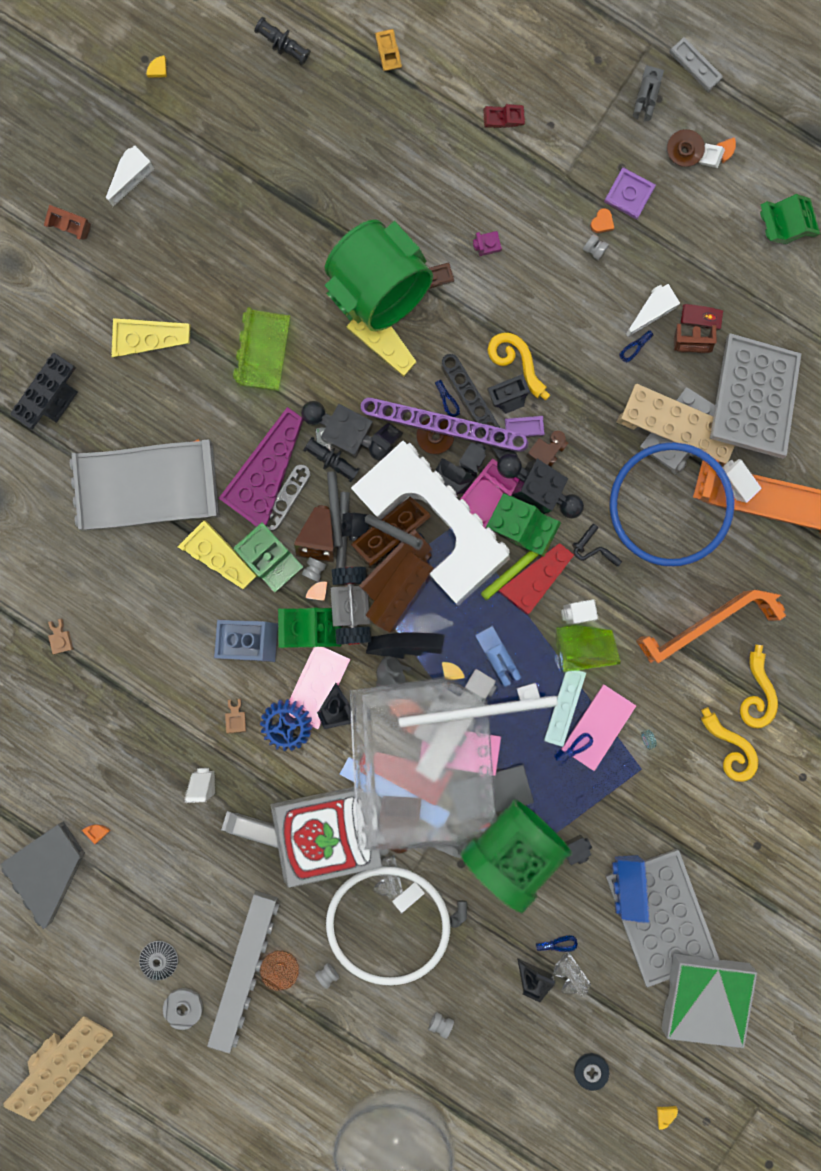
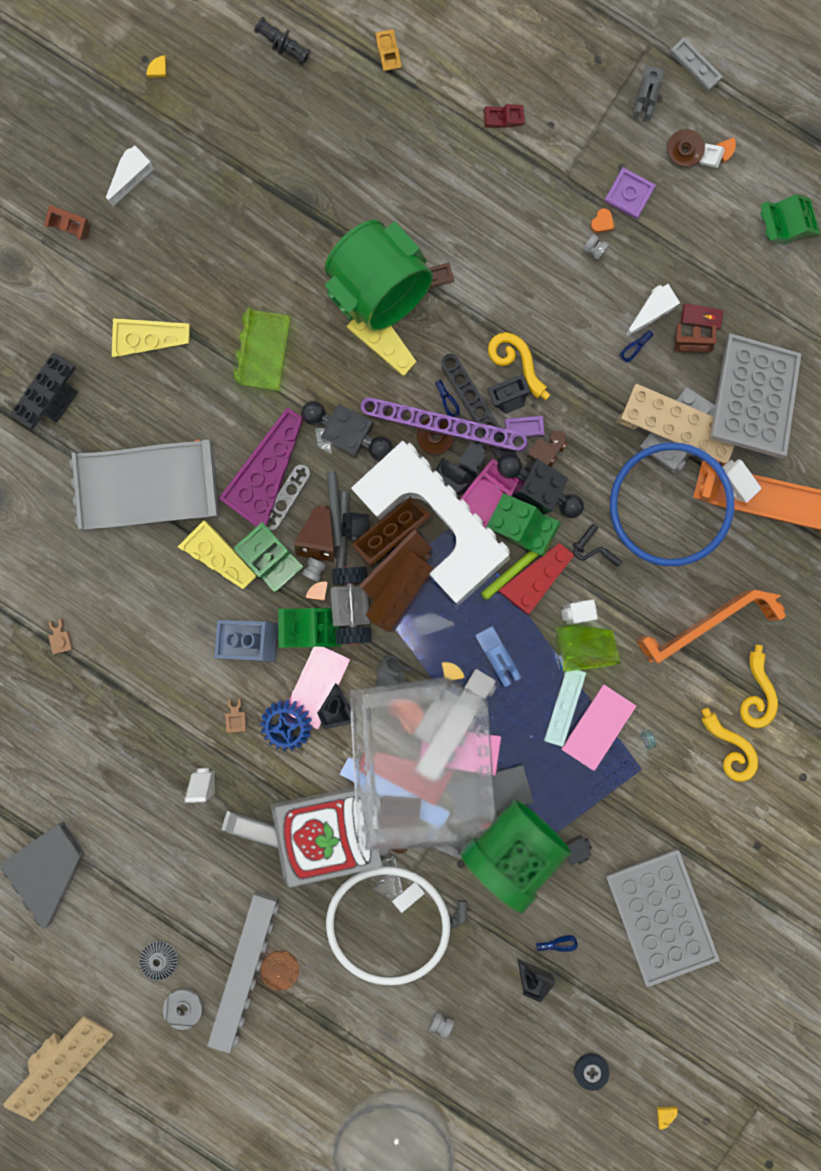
(96, 832): orange tile -> none
(327, 976): light grey wheel -> none
(330, 459): black piece -> none
(387, 436): black tile -> none
(393, 531): dark grey piece -> none
(408, 643): black slope -> none
(478, 711): white piece -> none
(487, 243): magenta bracket -> none
(528, 692): white plate -> none
(570, 752): clear blue piece -> none
(577, 980): clear tile -> none
(631, 888): blue slope -> none
(709, 1001): light grey tile -> none

